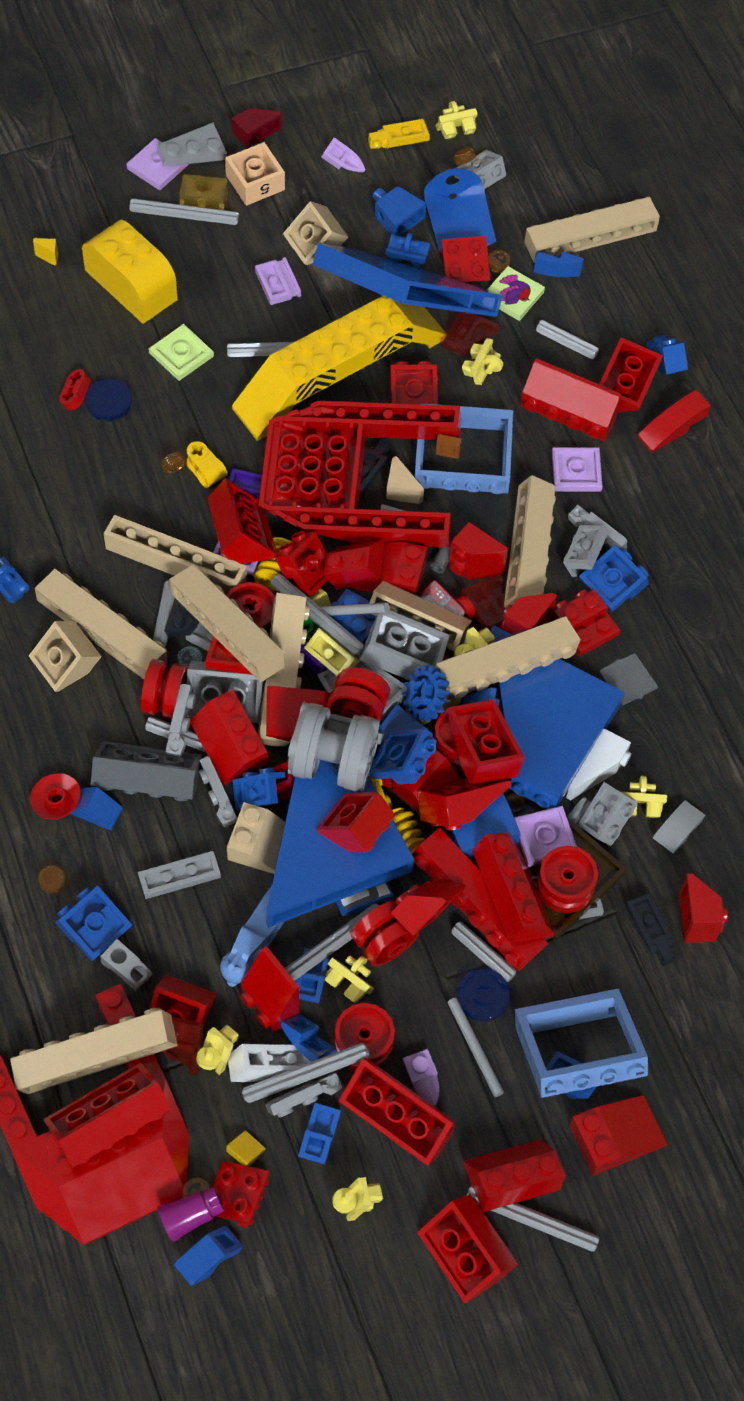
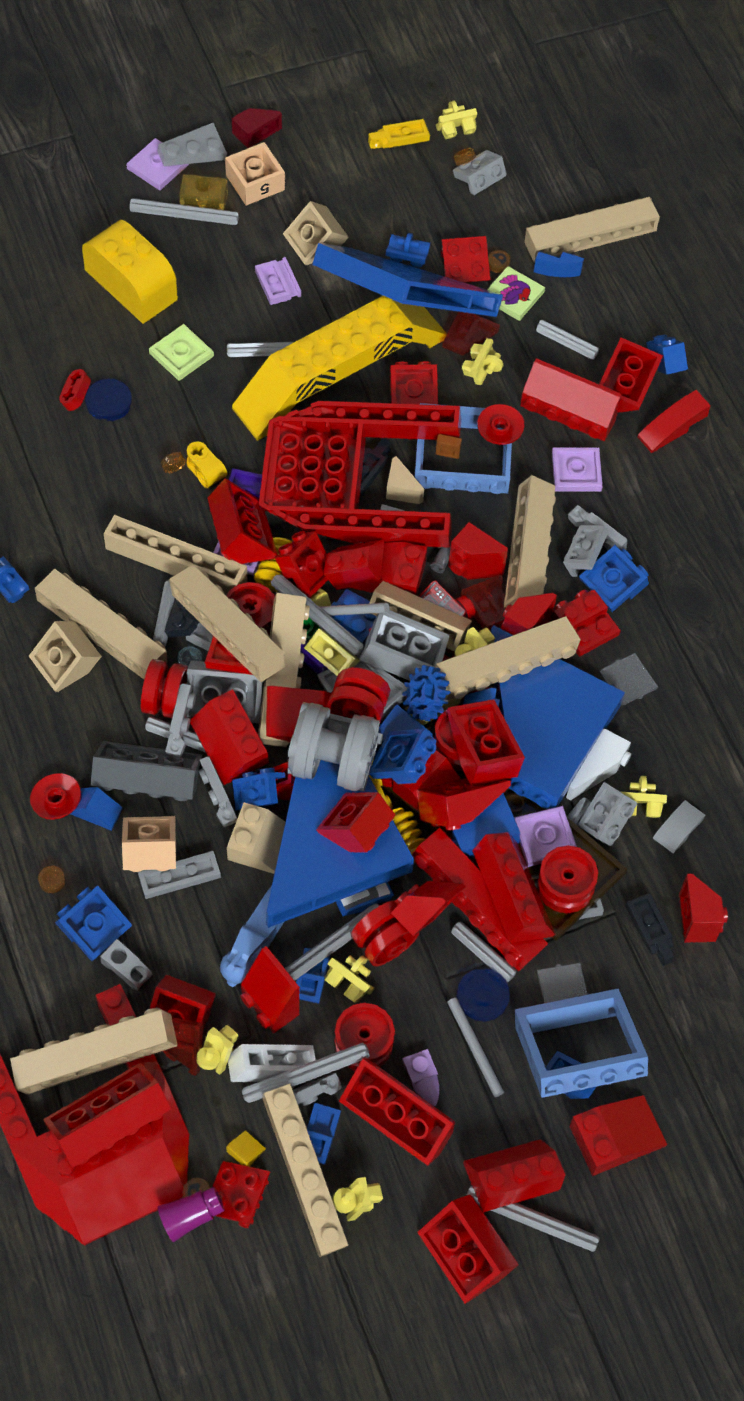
(46, 249): yellow slope -> none
(149, 843): none -> light nougat brick
(207, 1254): blue slope -> none
(304, 1037): blue slope -> none
(304, 1170): none -> tan brick
(342, 156): lavender plate -> none
(398, 210): blue torso -> none
(461, 216): blue piece -> none
(500, 417): none -> red dish
(562, 982): none -> clear piece

